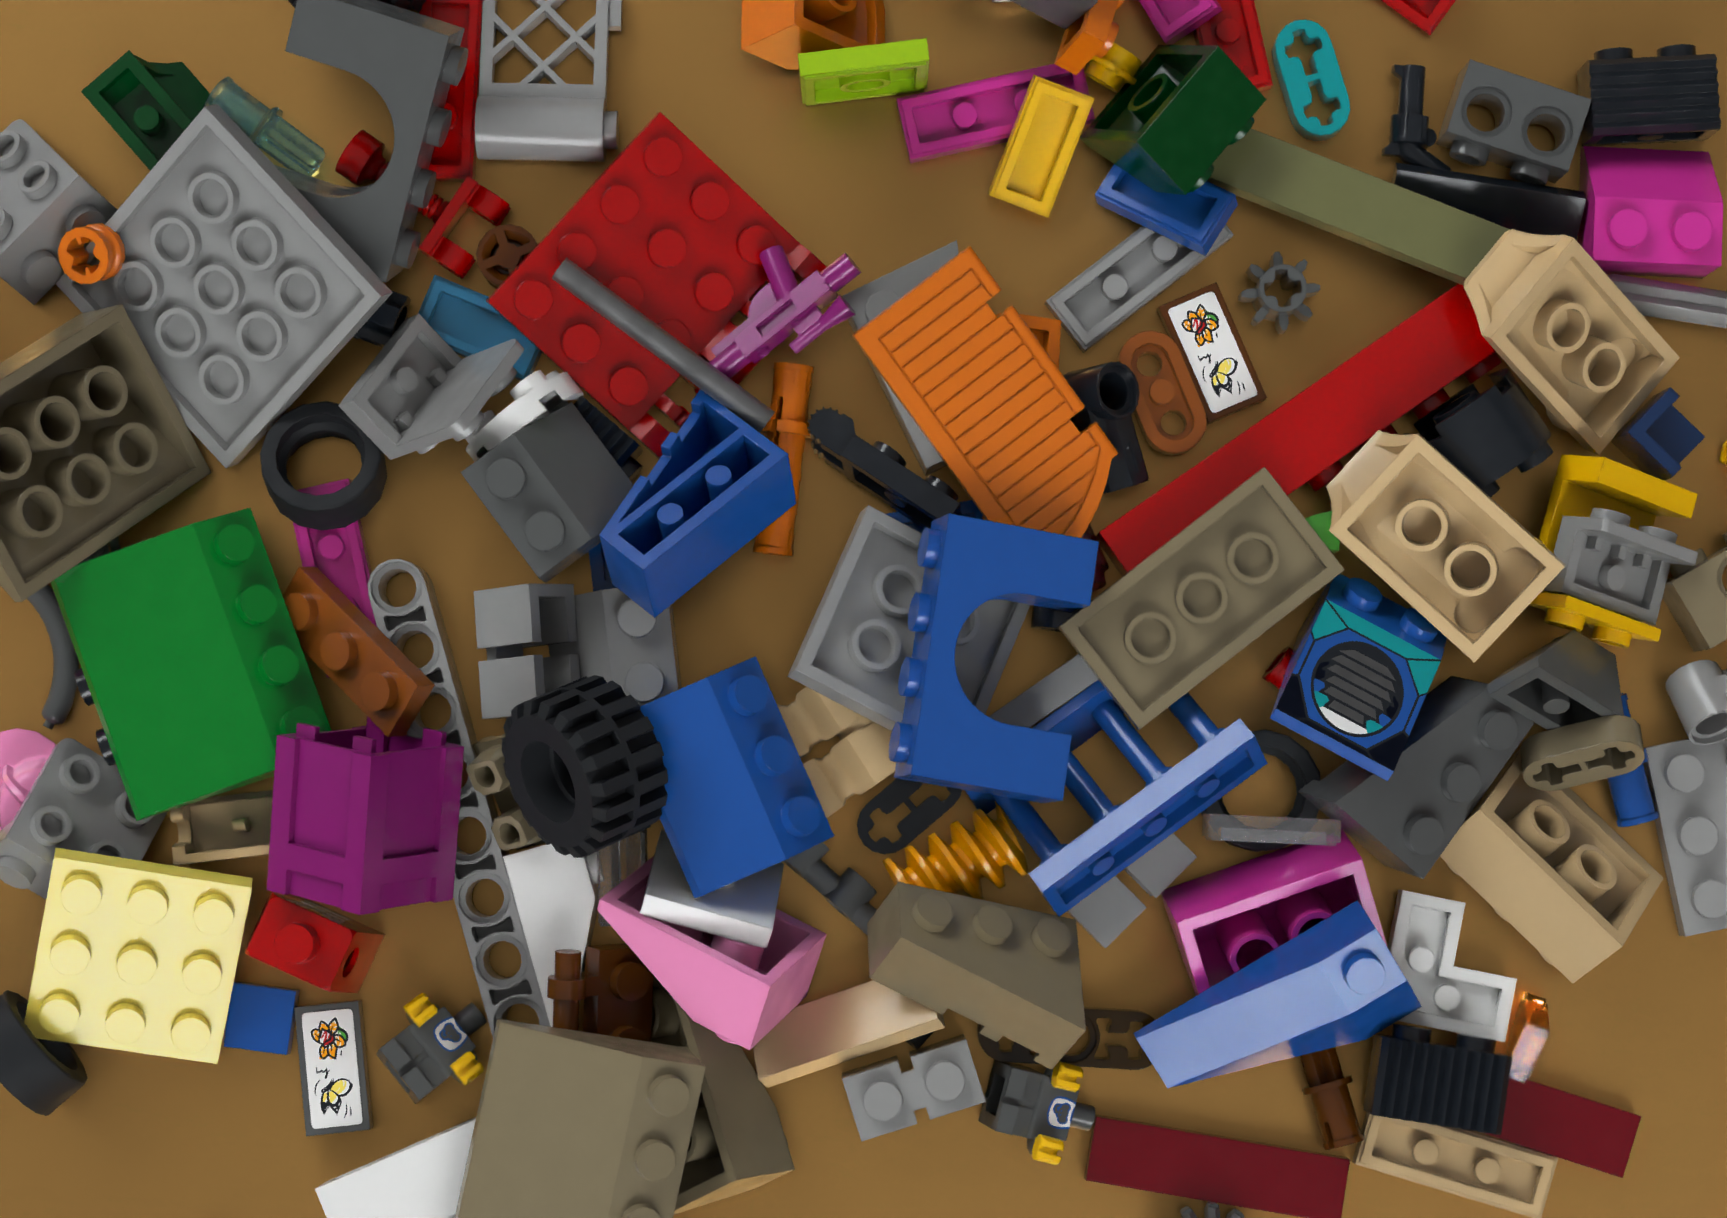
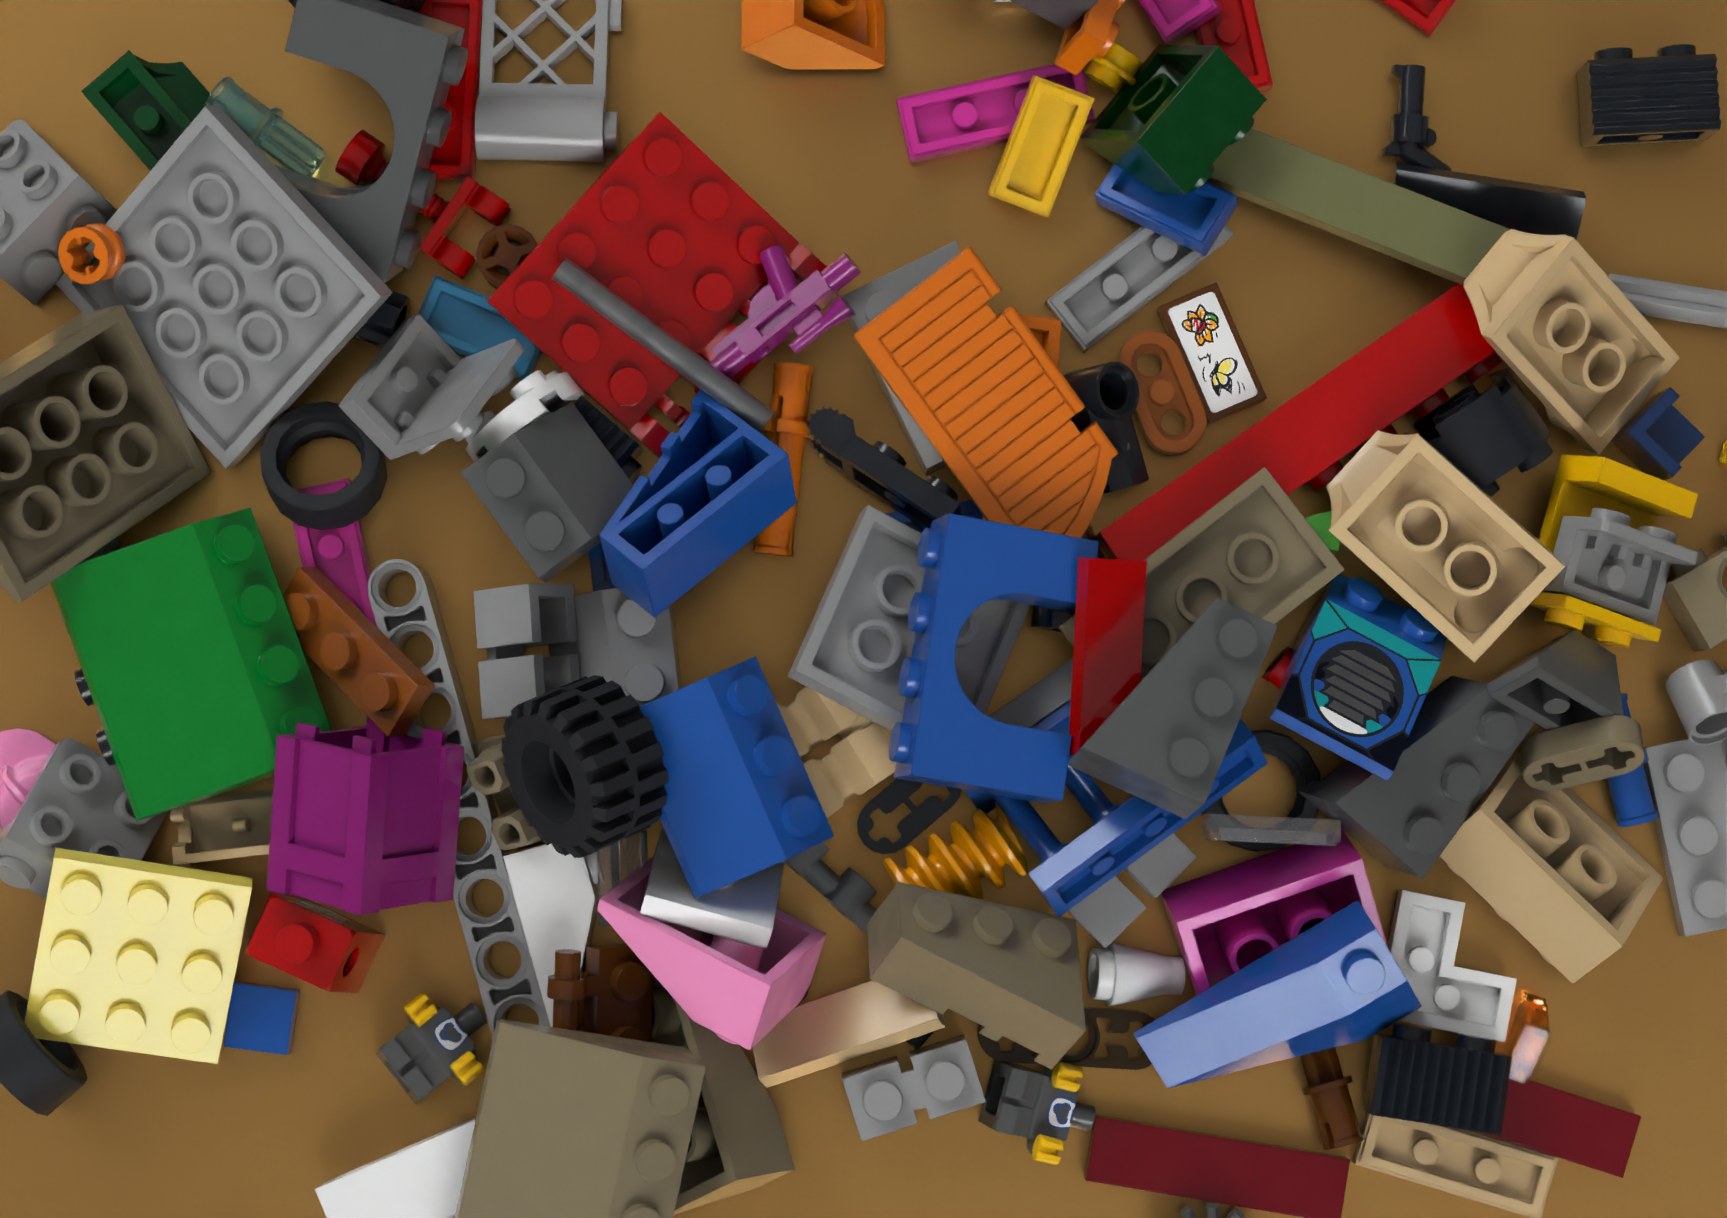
(64, 658): dark grey piece -> none
(333, 1067): tile -> none
(864, 71): lime tile -> none
(1105, 641): none -> red tile
(1132, 974): none -> white cone
(1183, 713): none -> dark grey wedge
(1290, 279): dark grey gear -> none
(1324, 75): teal beam -> none
(1515, 106): dark grey brick -> none
(1651, 211): dark pink slope -> none

